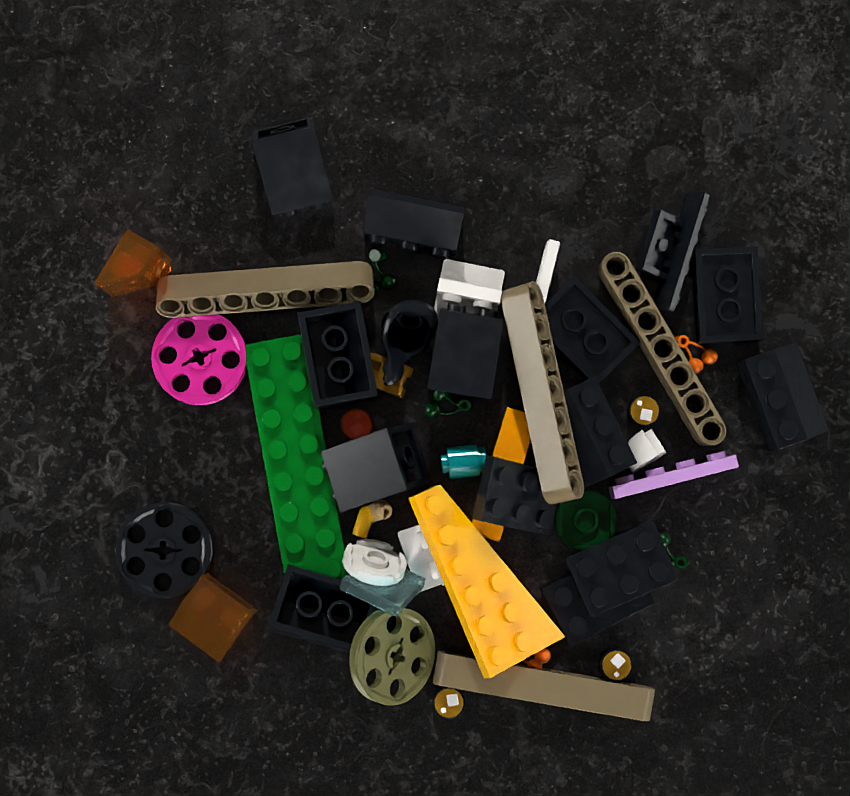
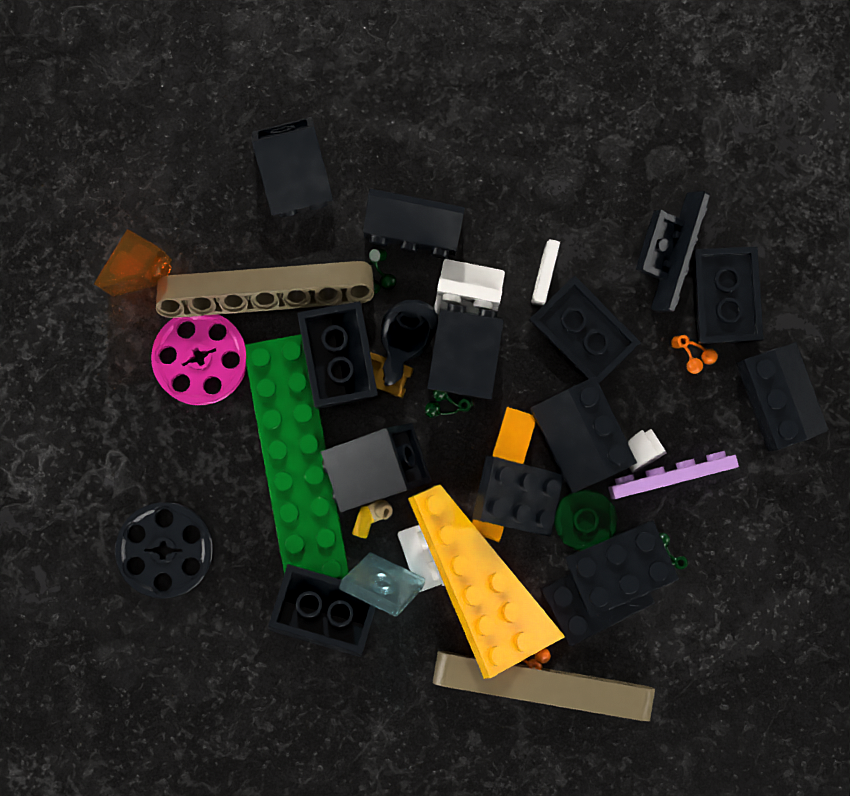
(212, 617): clear orange slope -> none
(356, 423): clear red tile -> none
(374, 562): white tile -> none
(379, 658): olive wedge -> none
(448, 702): pearl gold tile -> none
(463, 461): teal brick -> none
(542, 393): beam -> none
(616, 664): tile -> none
(643, 410): tile -> none
(661, 333): dark tan beam -> none

